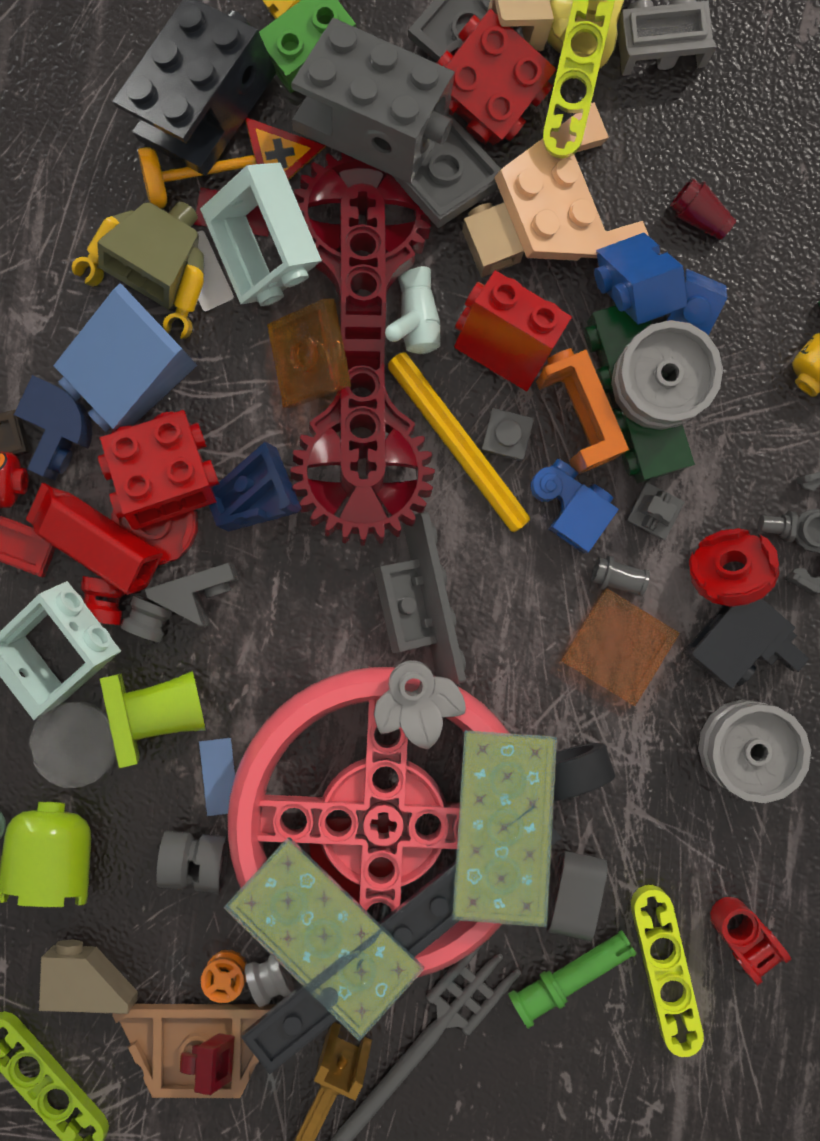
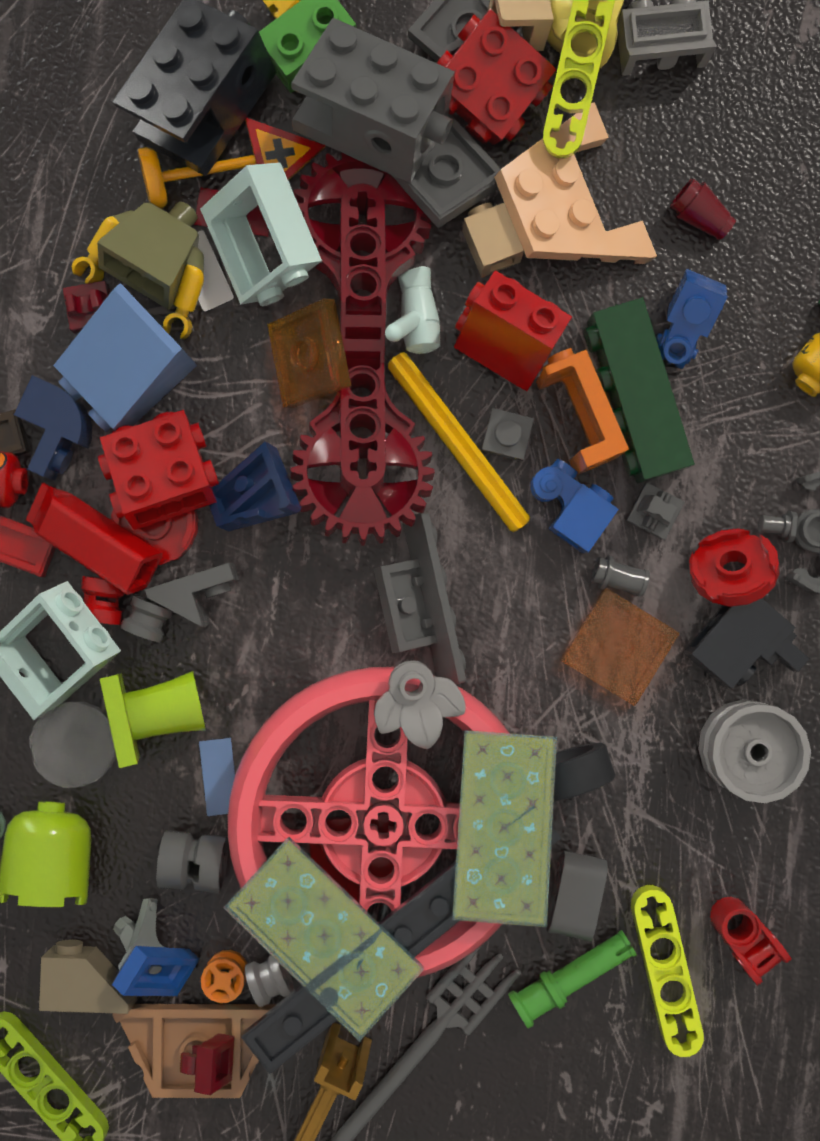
(83, 302): none -> dark red tile
(148, 965): none -> blue piece
(641, 279): blue brick -> none
(691, 367): light grey wheel -> none

